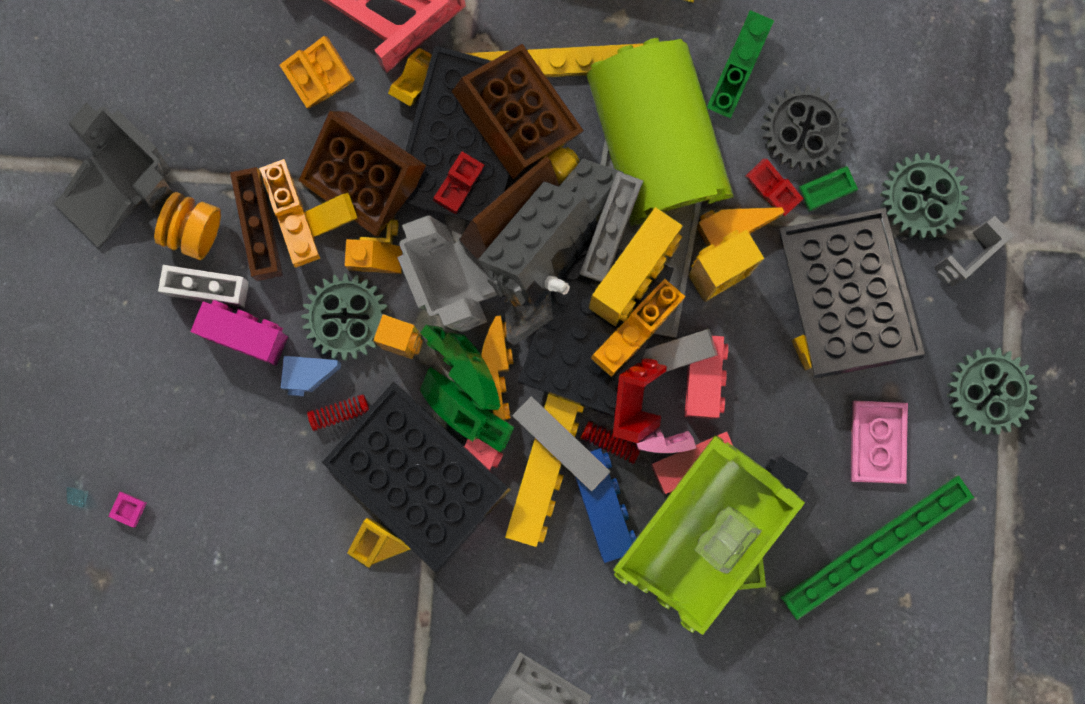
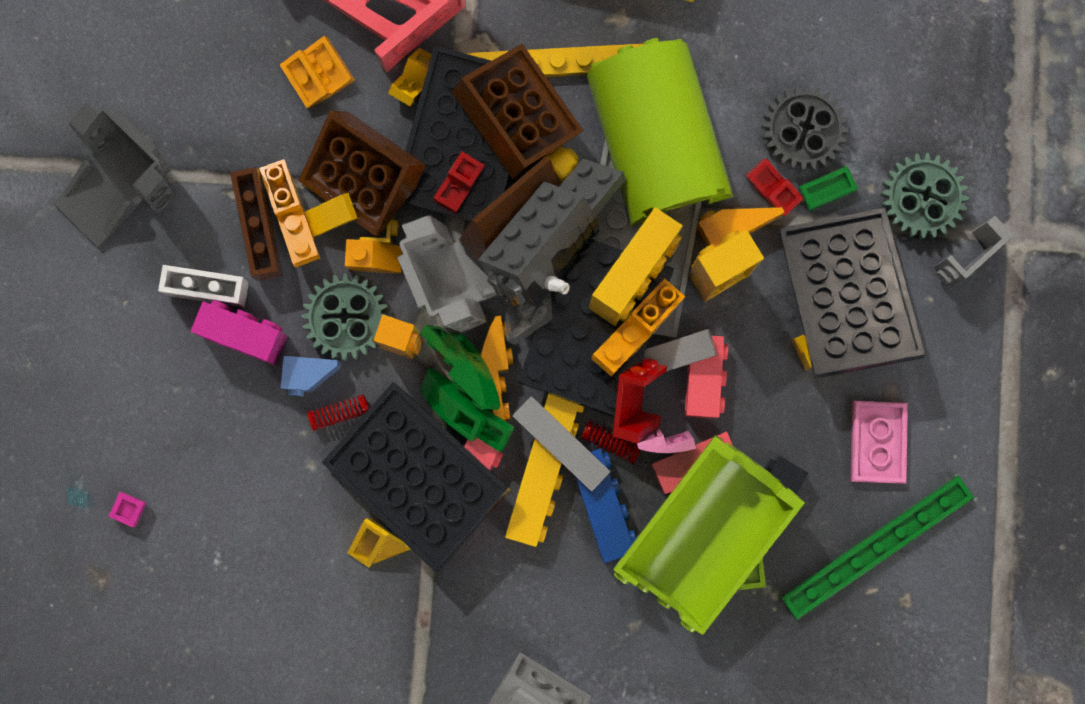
(187, 225): light orange wheel -> none
(611, 226): light grey tile -> none
(727, 539): clear brick -> none
(740, 64): green slope -> none
(1009, 407): sand green gear -> none

